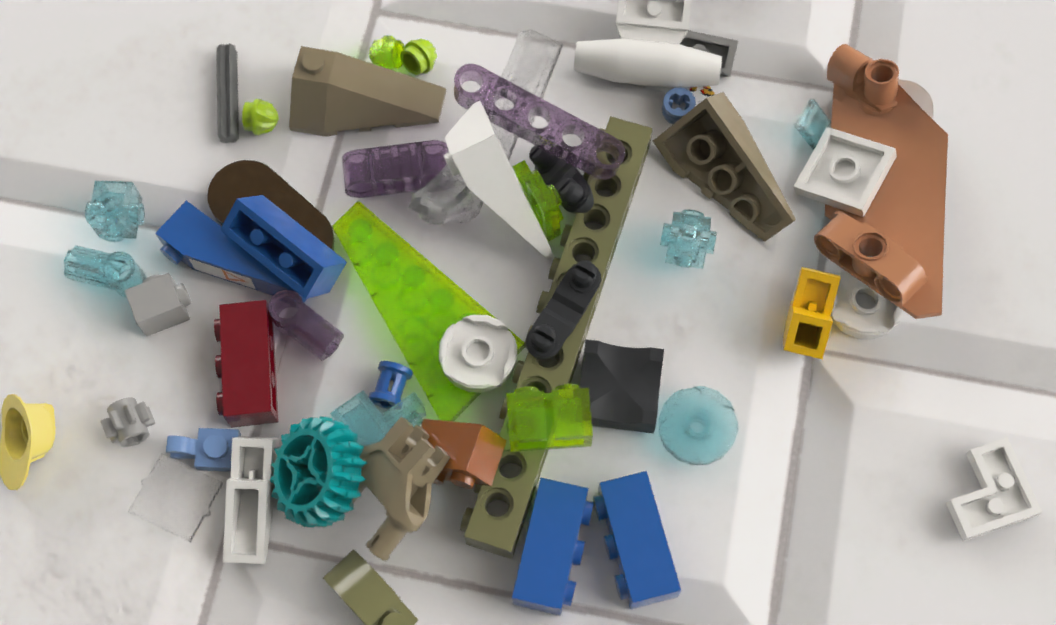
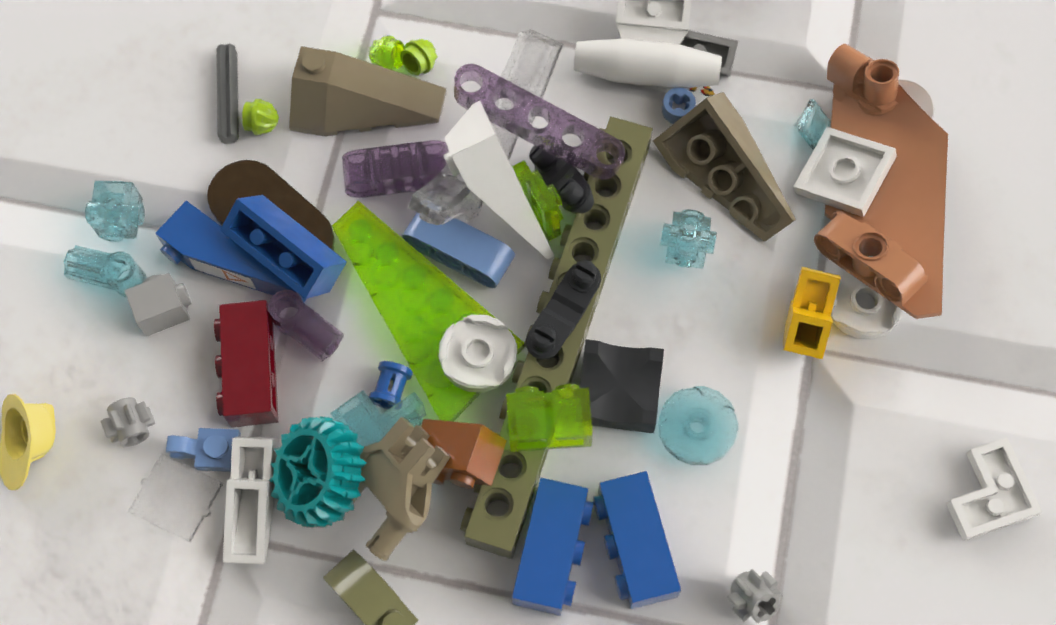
(461, 249): none -> medium blue beam
(755, 596): none -> light grey gear

